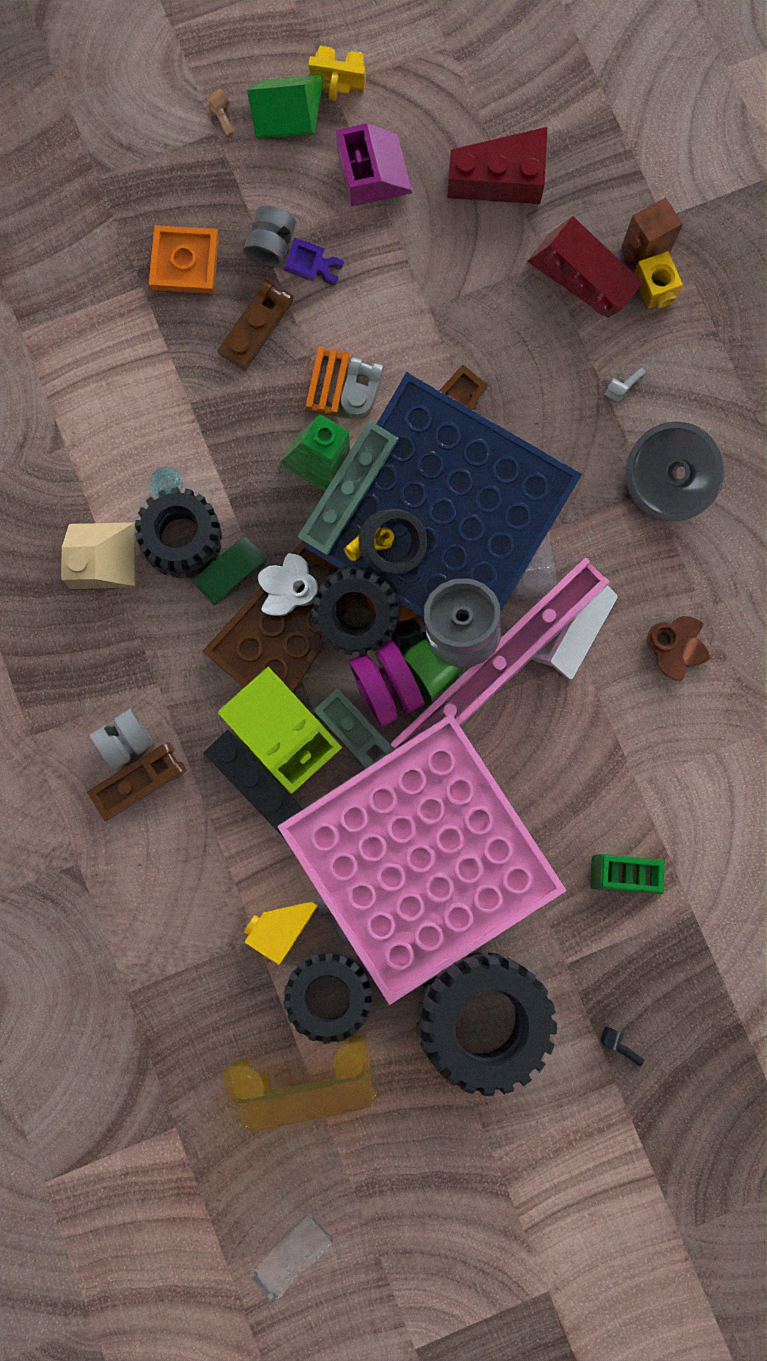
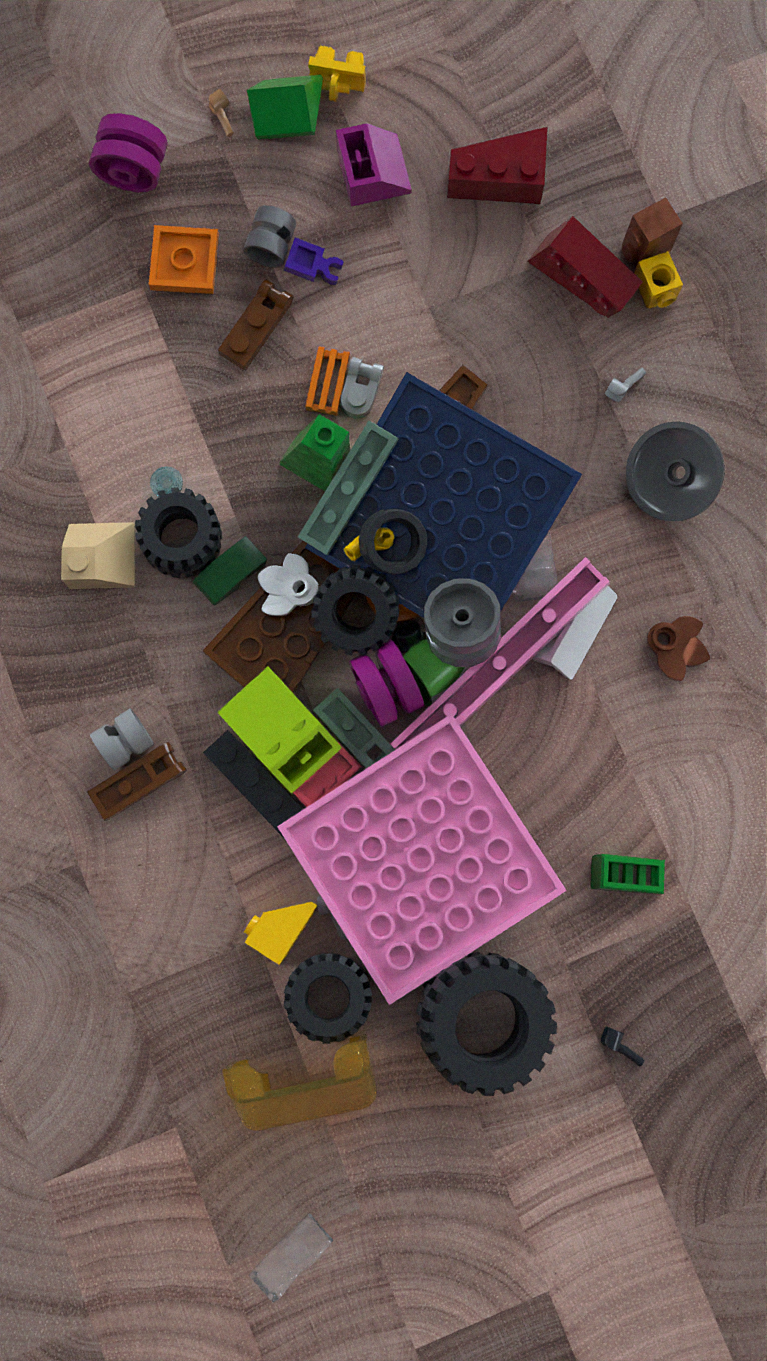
(128, 152): none -> magenta wheel
(327, 778): none -> coral plate

